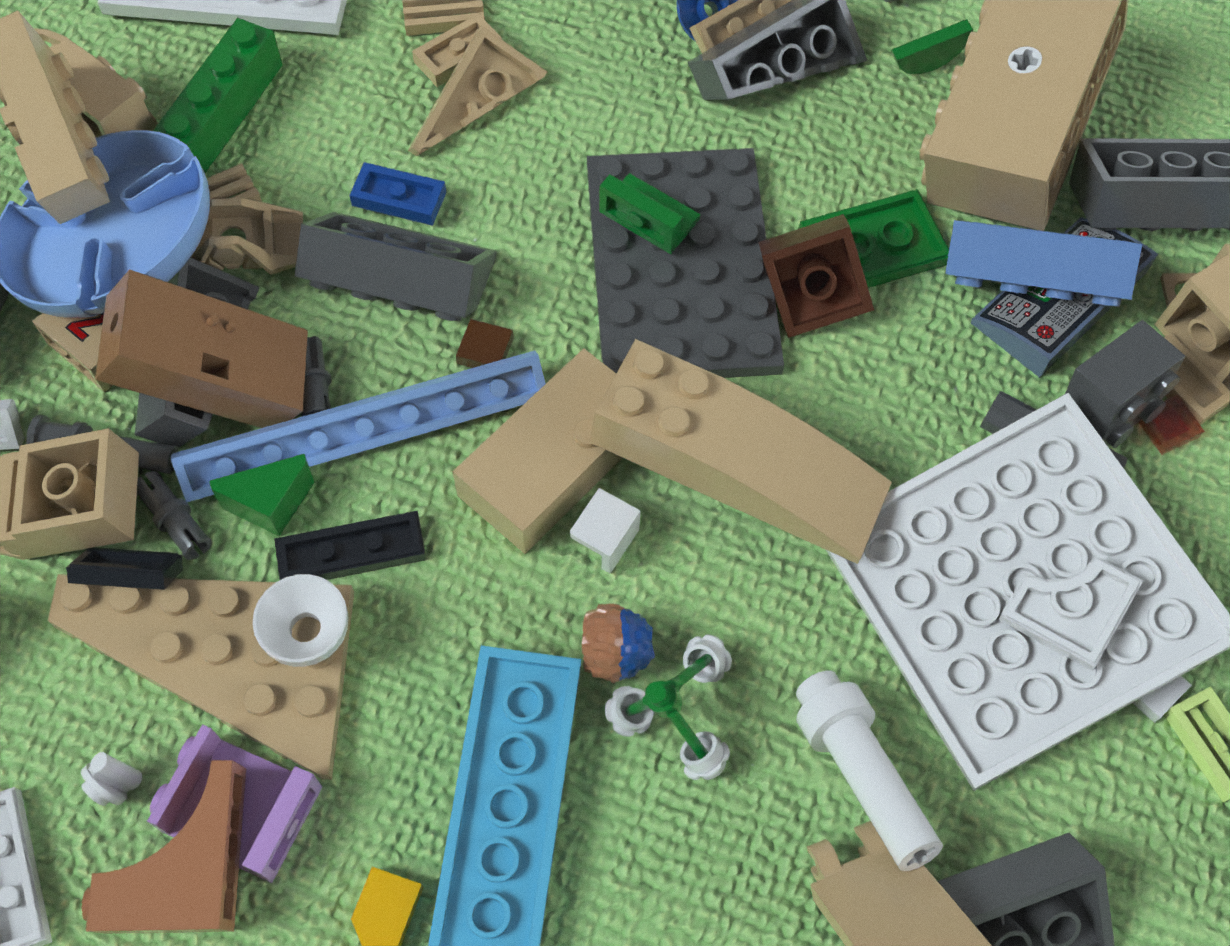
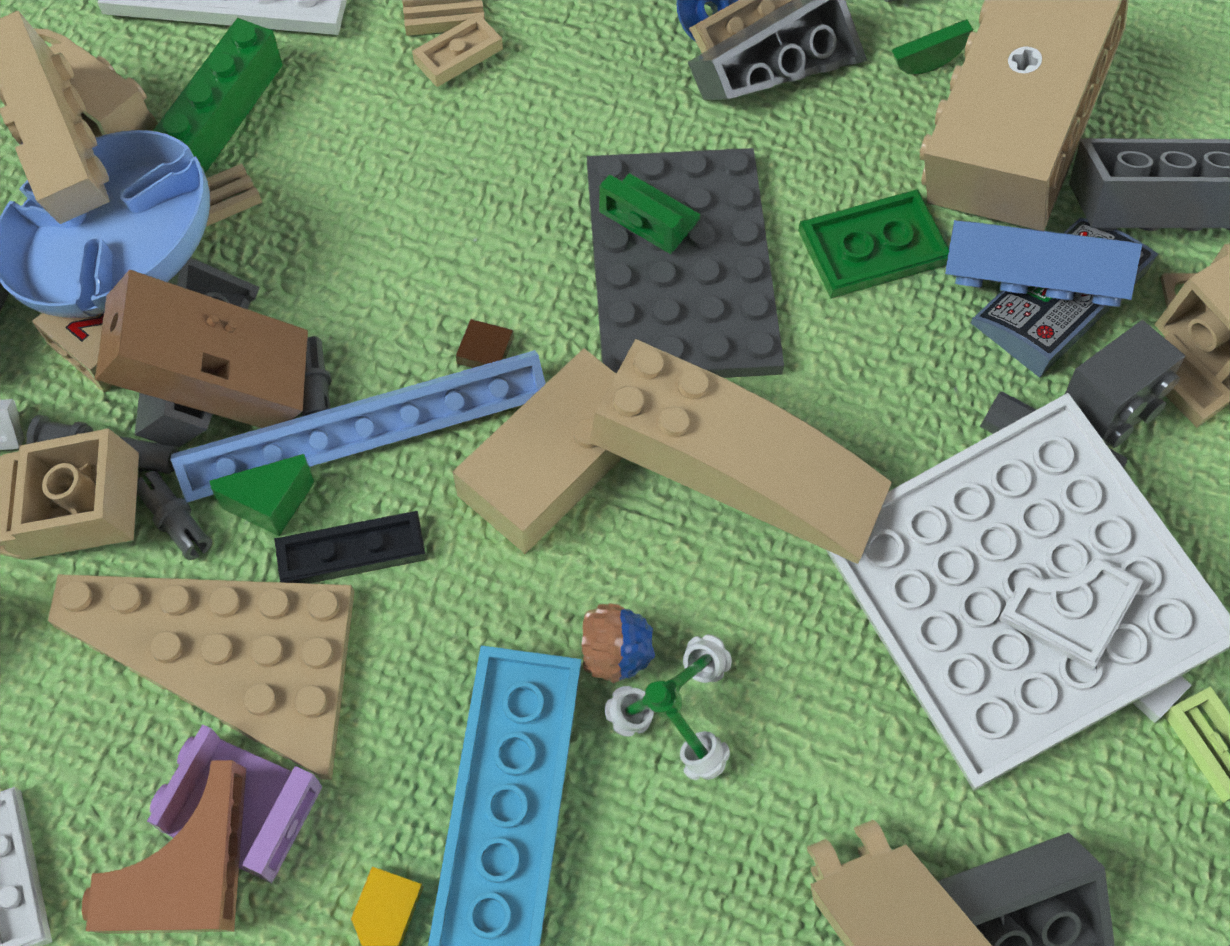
(109, 779): white plate -> none
(125, 568): black tile -> none
(269, 230): tan piece -> none
(289, 602): white piece -> none
(393, 264): dark grey slope -> none
(398, 193): blue plate -> none
(480, 82): tan wing -> none
(607, 527): white panel -> none
(816, 275): copper slope -> none
(839, 721): white piece -> none
(1173, 426): clear red tile -> none

